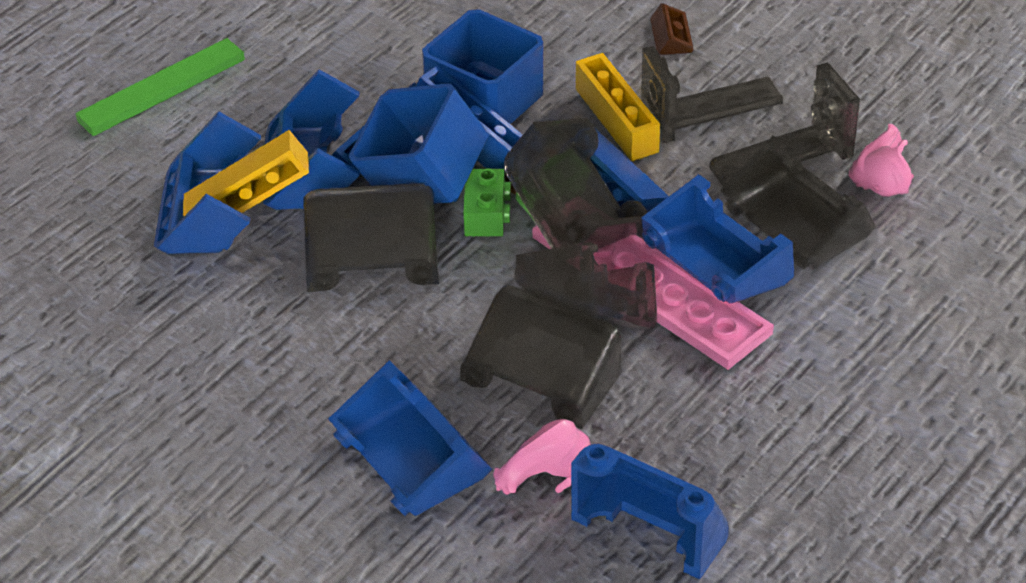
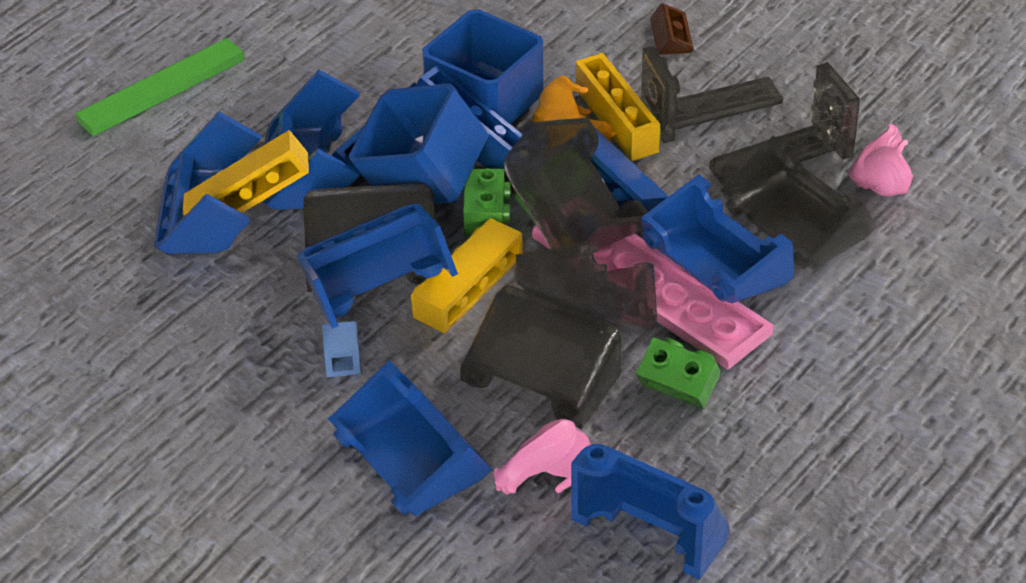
(341, 349): none -> medium blue brick
(373, 256): none -> blue windscreen
(479, 264): none -> yellow brick
(558, 103): none -> light orange piece
(679, 372): none -> bright green brick

